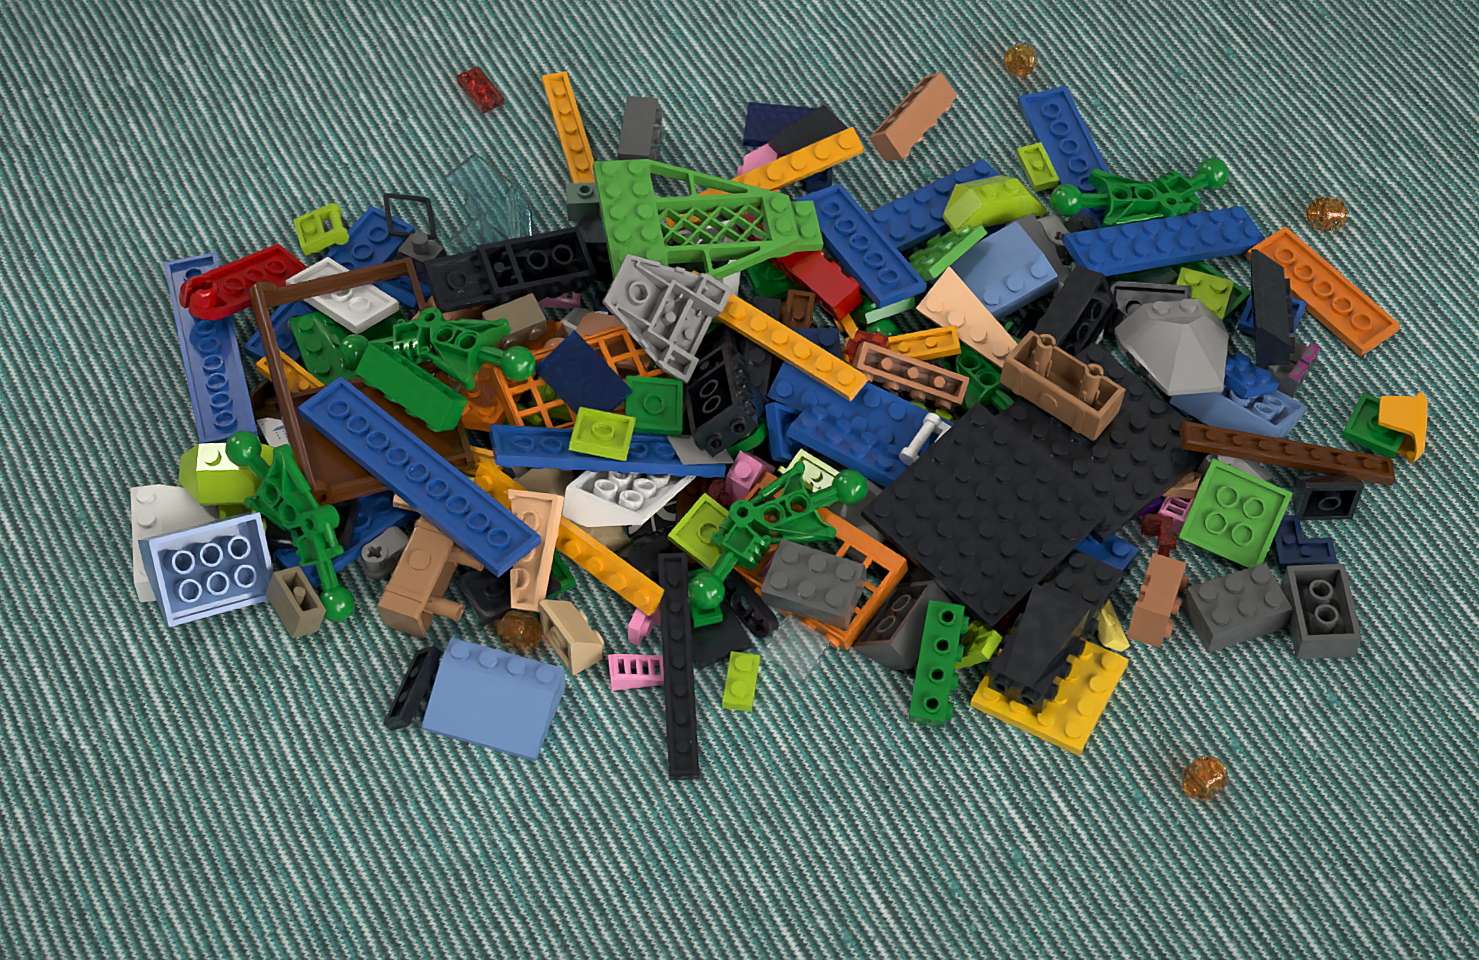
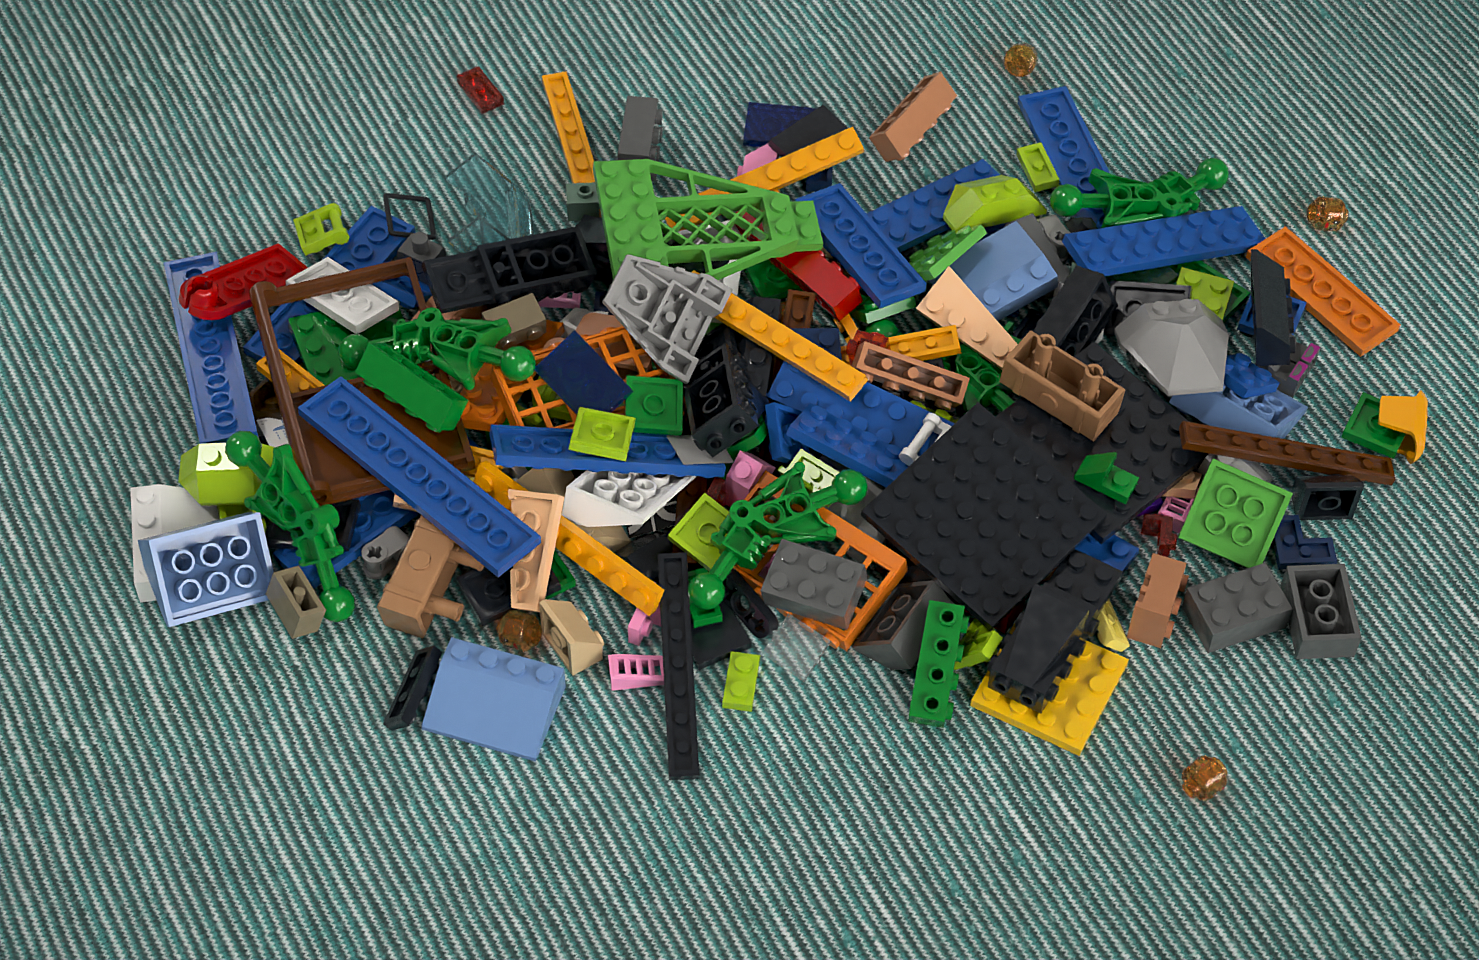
(1102, 475): none -> green slope

